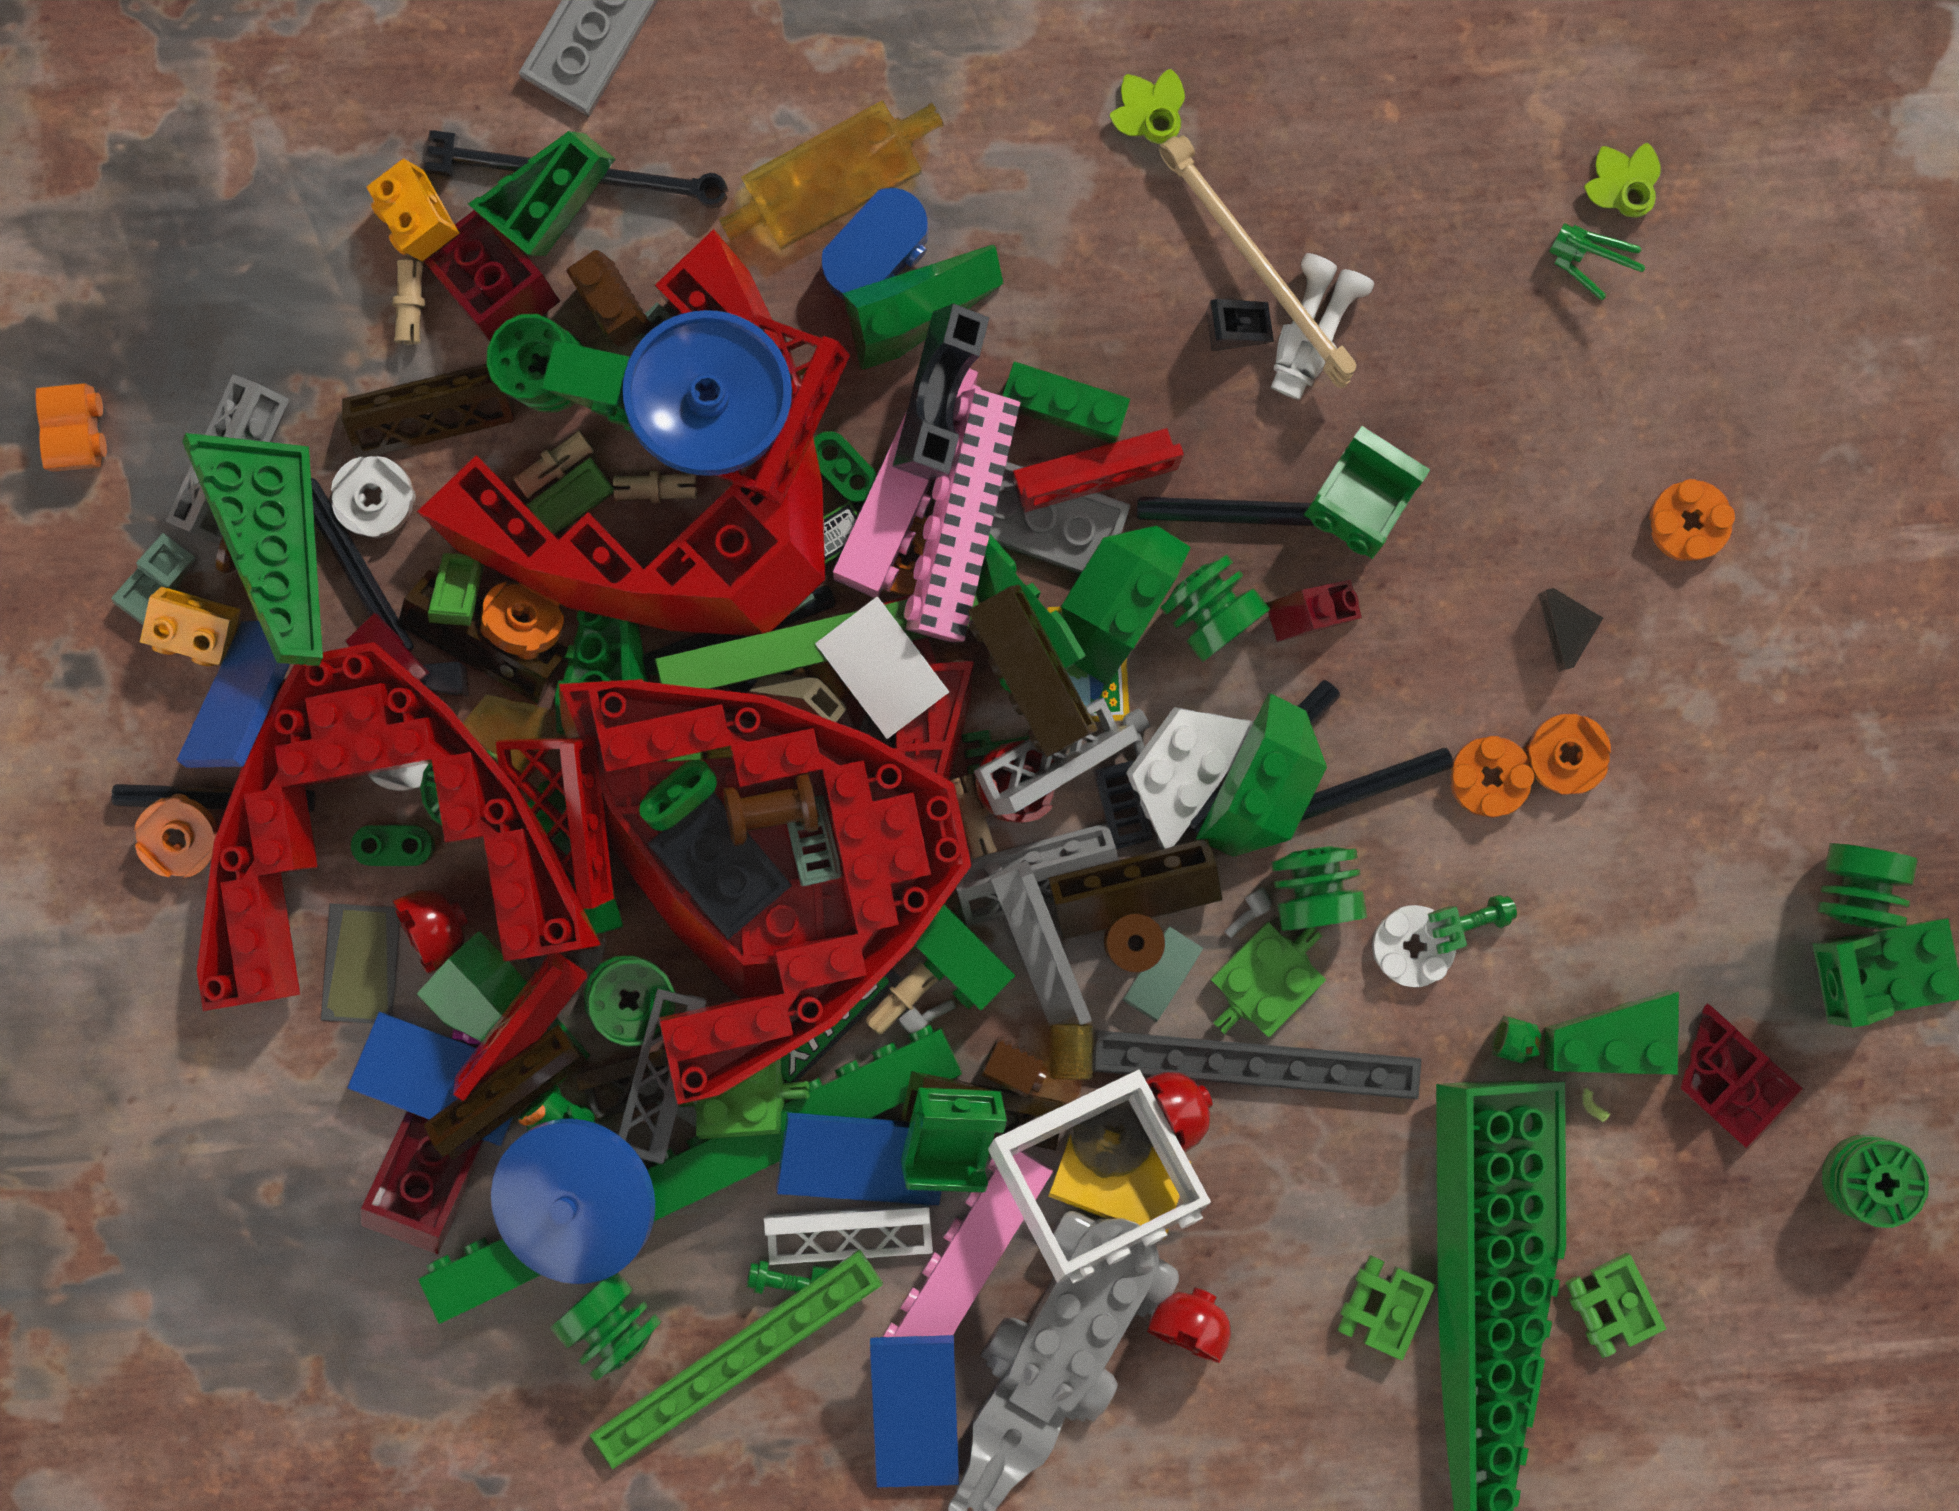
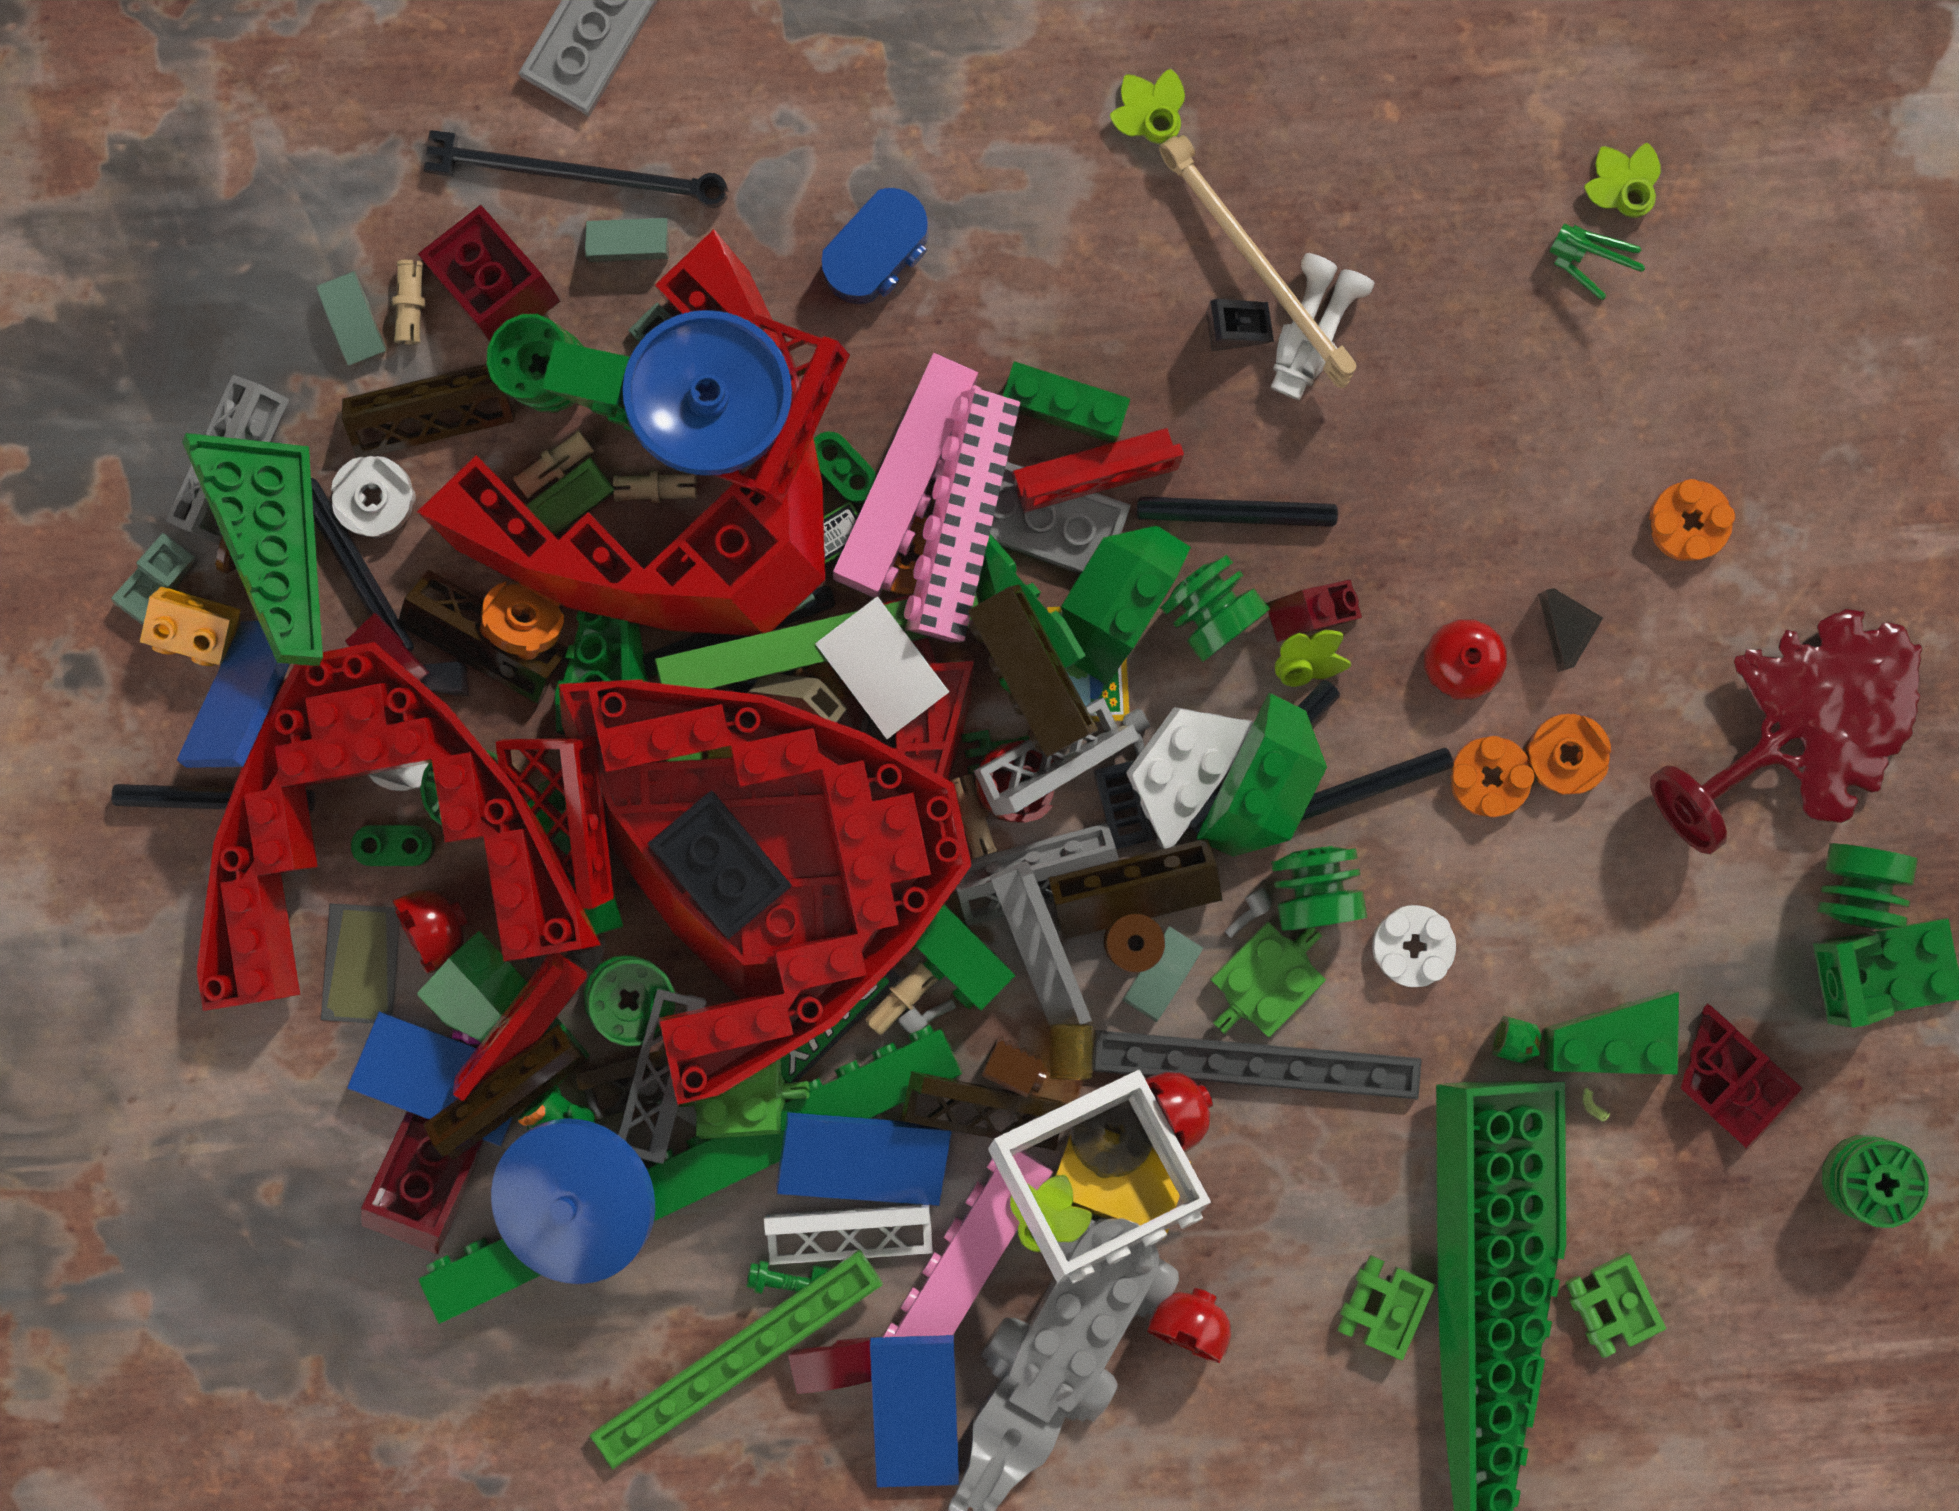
(69, 427): orange brick -> none
(153, 836): orange plate -> none
(351, 318): none -> sand green slope
(411, 210): light orange brick -> none
(455, 590): bright green tile -> none
(506, 719): clear yellow wing -> none
(545, 193): green wedge -> none
(606, 1326): green wheel -> none
(608, 298): reddish brown brick -> none
(627, 240): none -> sand green slope
(678, 795): green plate -> none
(770, 809): reddish brown piece -> none
(818, 875): sand green slope -> none
(831, 174): clear yellow plate -> none
(832, 1366): none -> dark red slope
(896, 312): green wedge -> none
(928, 431): black arch -> none
(951, 1139): green panel -> none
(1055, 1203): none -> lime plate
(1310, 658): none -> lime plate
(1366, 492): green panel -> none
(1462, 642): none -> red cylinder
(1499, 911): green hinge -> none
(1843, 700): none -> dark red plant

